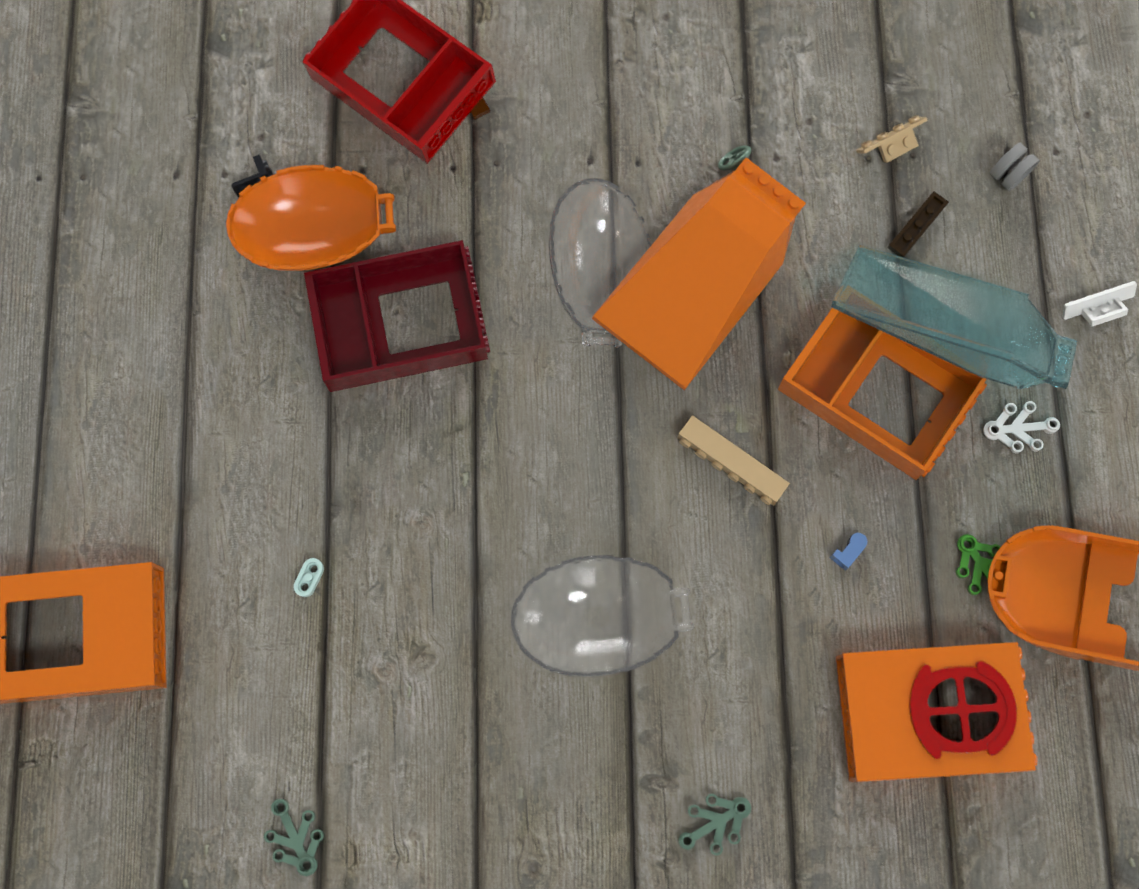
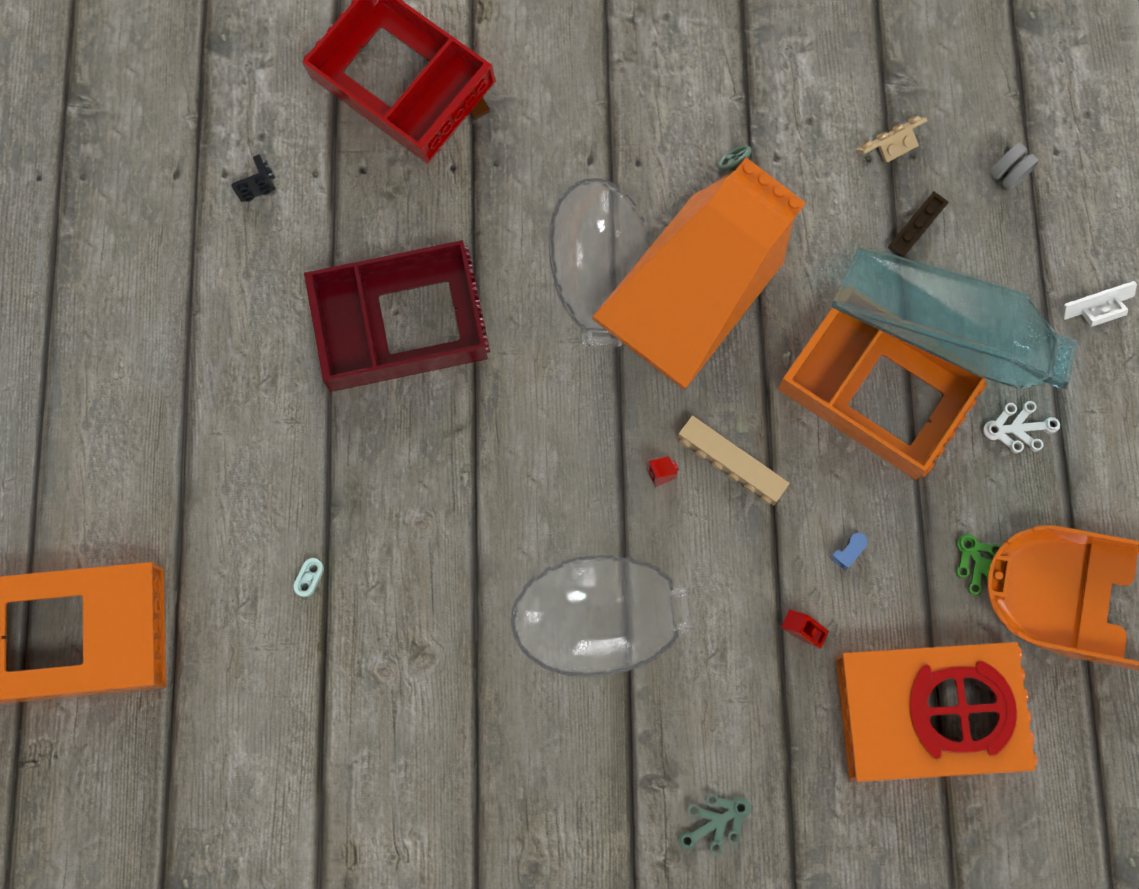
(295, 839): sand green plant -> none
(308, 218): orange windscreen -> none
(662, 470): none -> red slope
(805, 628): none -> red slope

